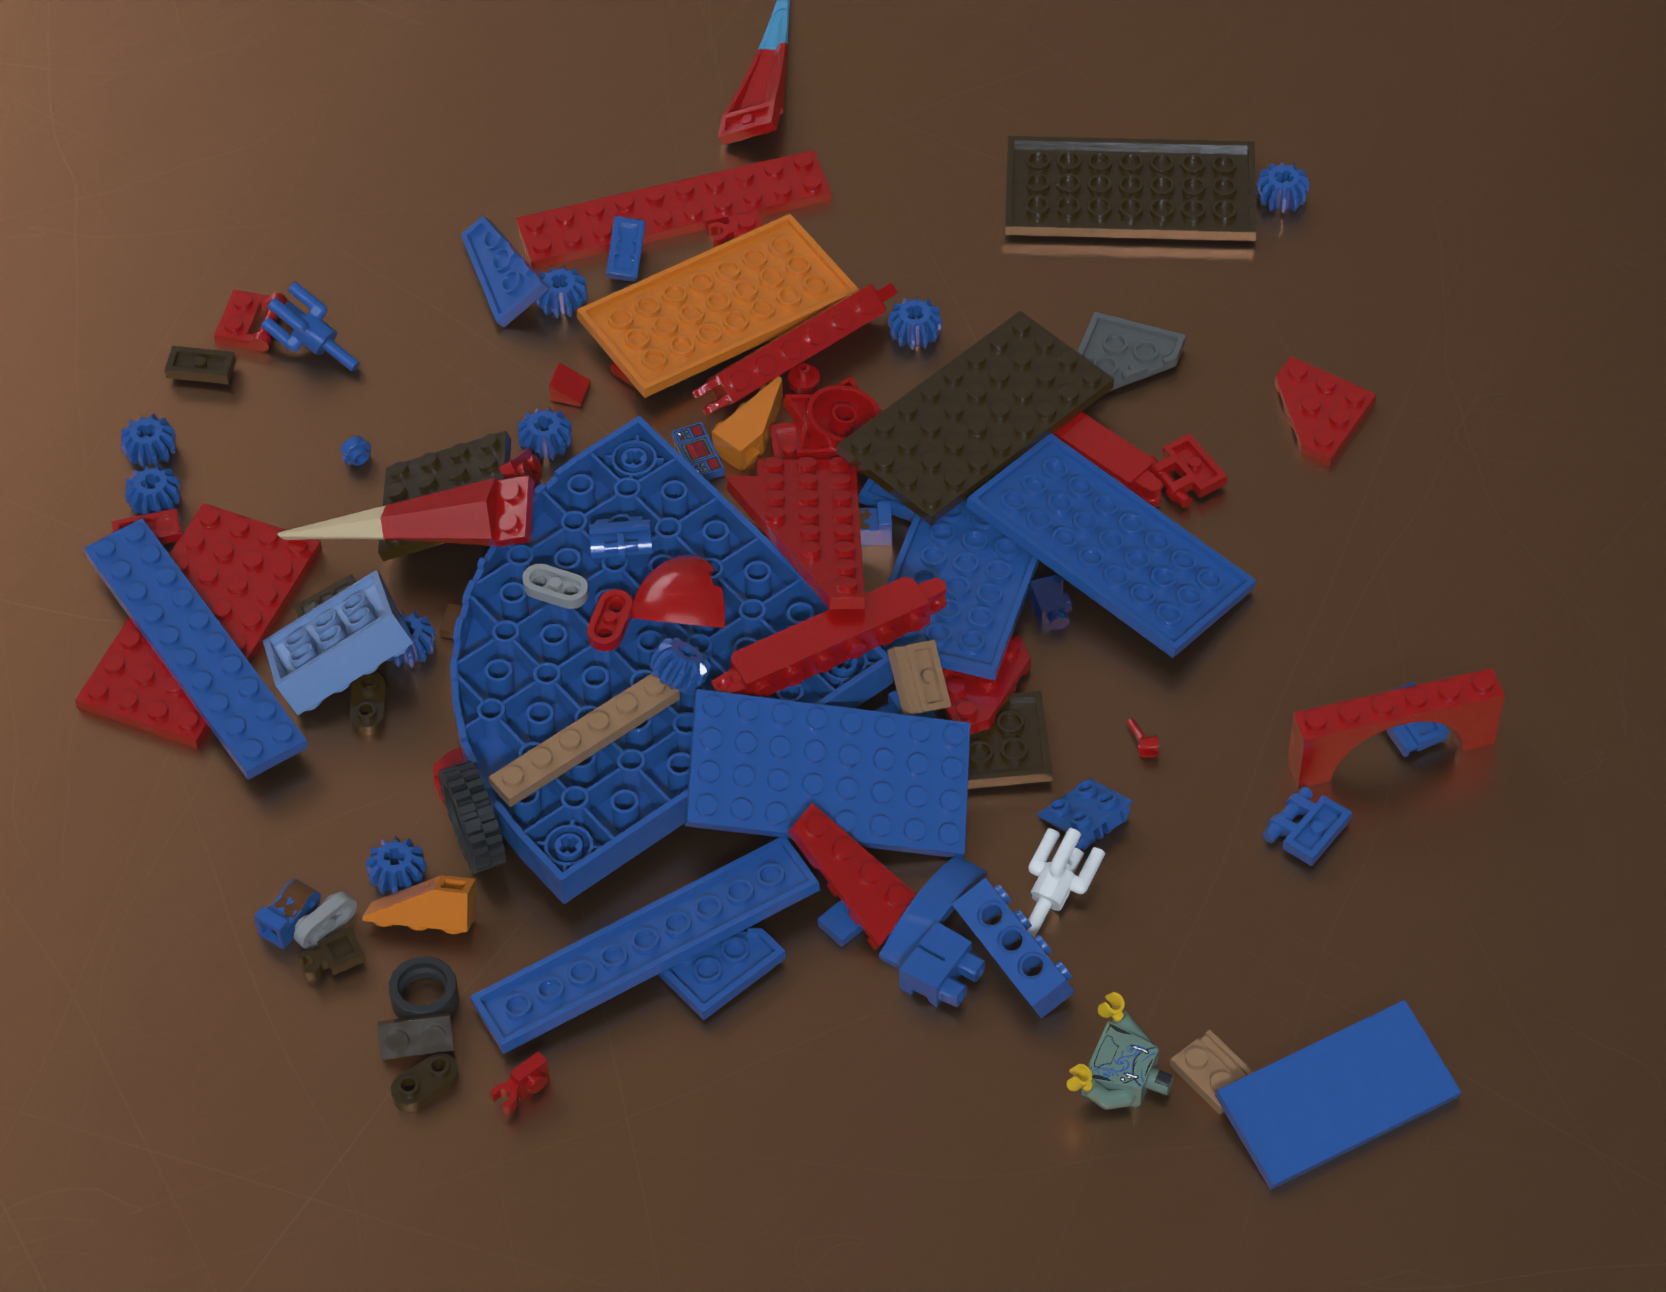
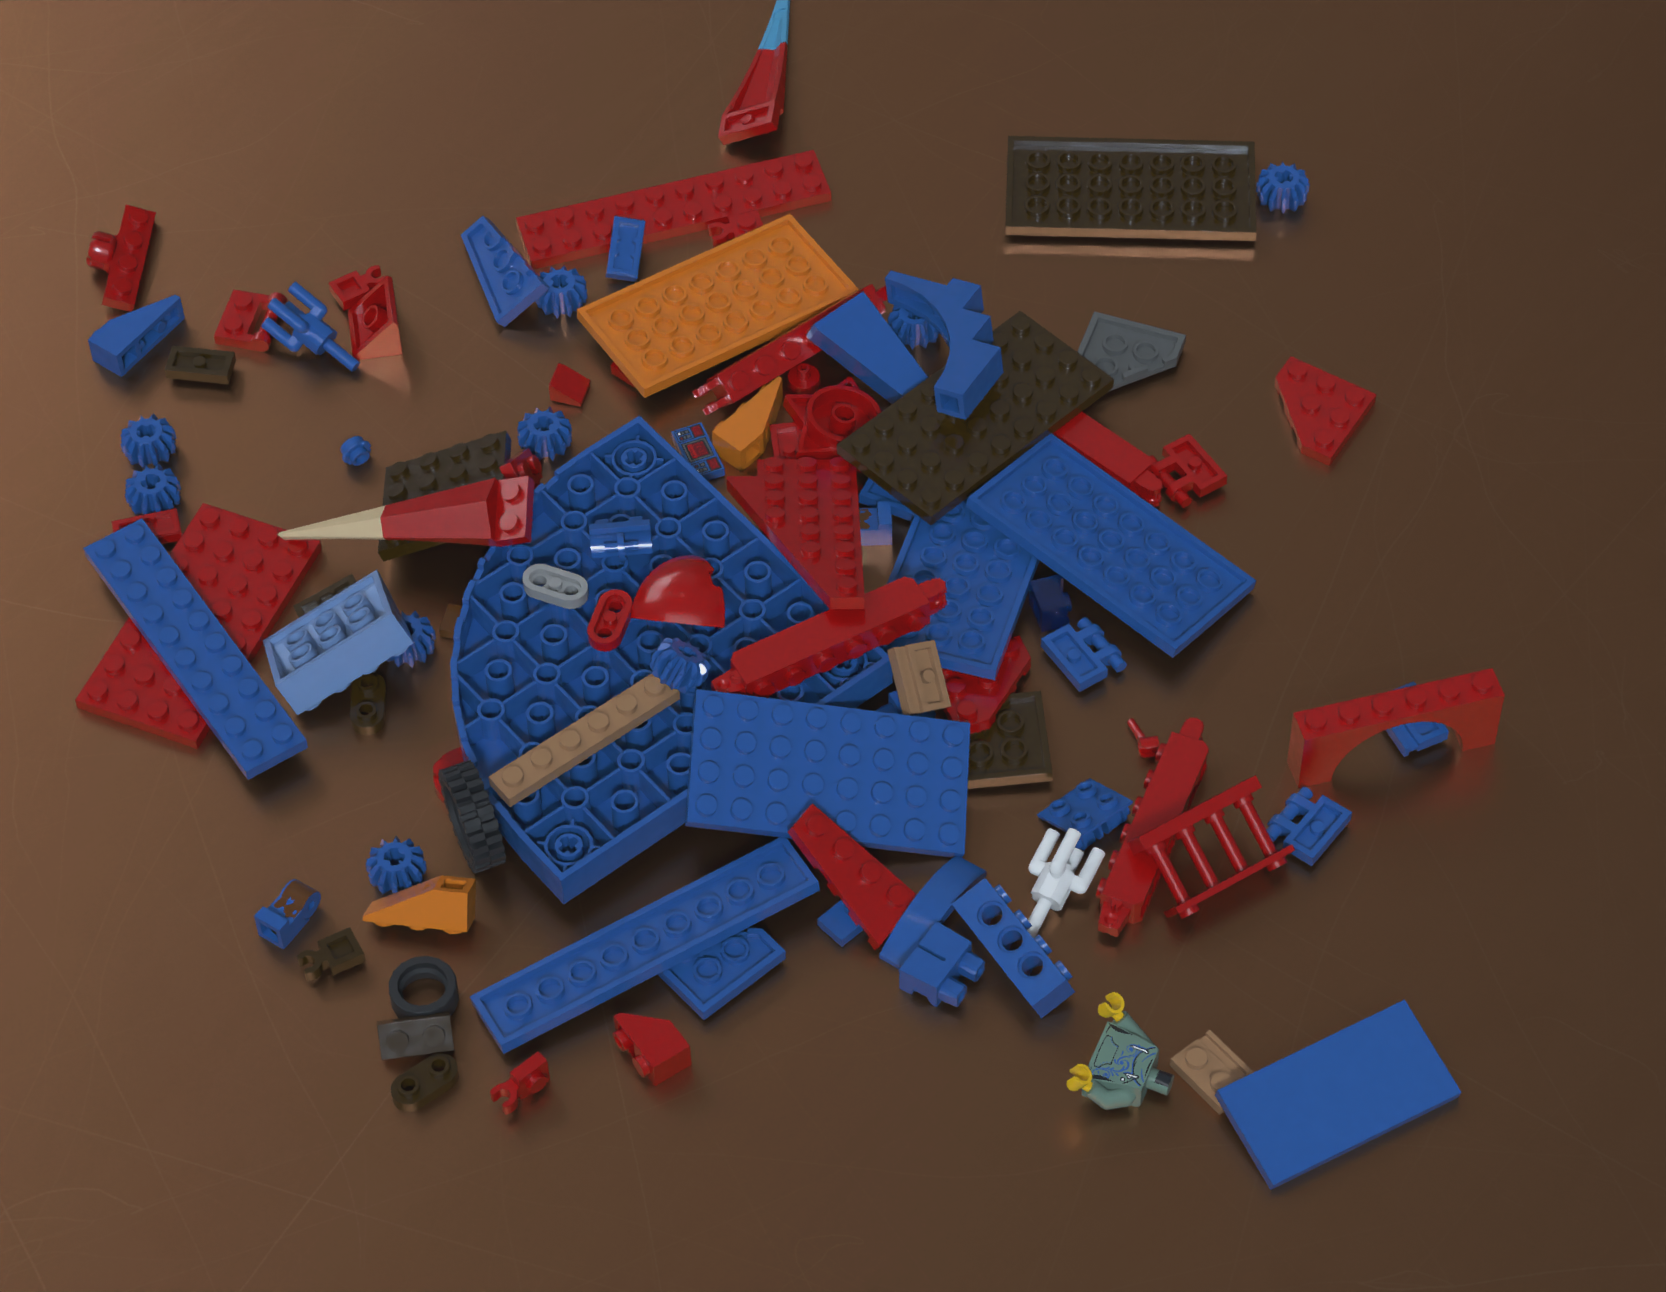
(122, 256): none -> red plate
(132, 335): none -> blue slope
(325, 920): light grey plate -> none
(352, 286): none -> red plate
(375, 323): none -> red slope
(654, 1044): none -> red slope
(868, 348): none -> blue slope
(957, 315): none -> blue arch
(1076, 659): none -> blue plate
(1168, 793): none -> red hinge
(1183, 829): none -> red fence

